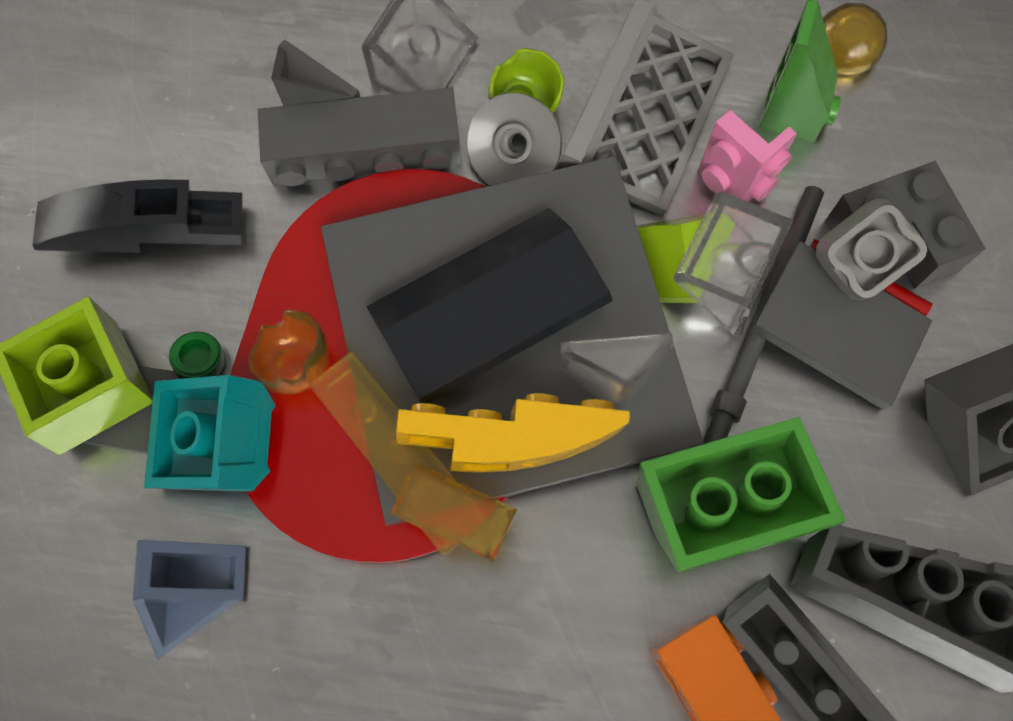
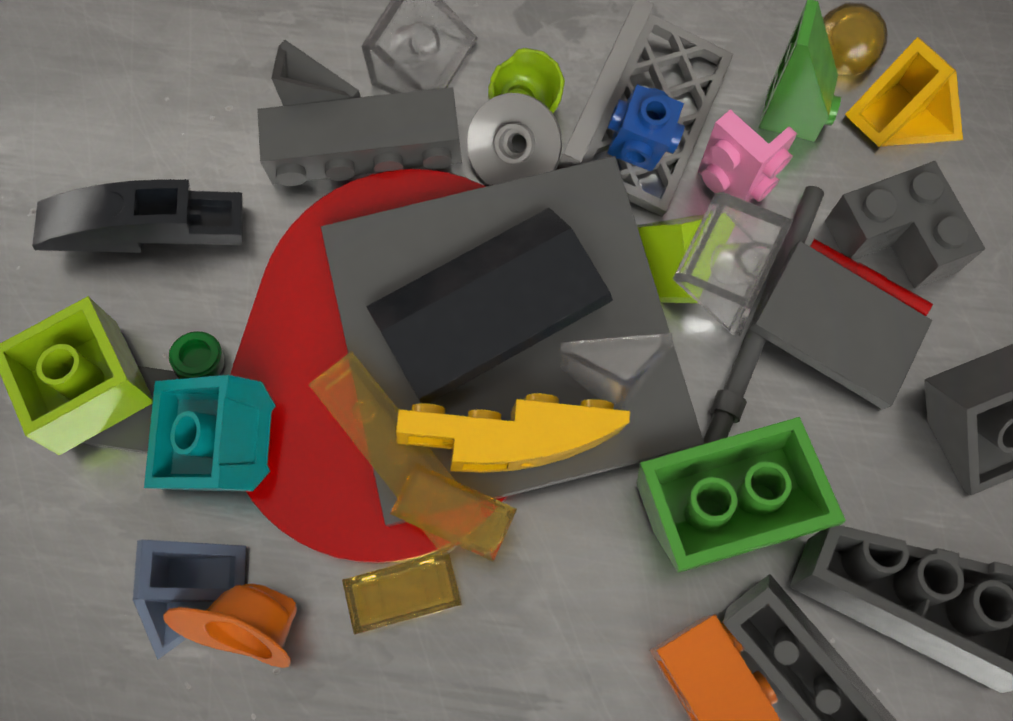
(240, 621): none -> orange piece
(290, 353): hair -> none
(401, 592): none -> clear yellow tile
(645, 127): none -> blue brick
(870, 249): light grey piece -> none
(911, 101): none -> yellow slope

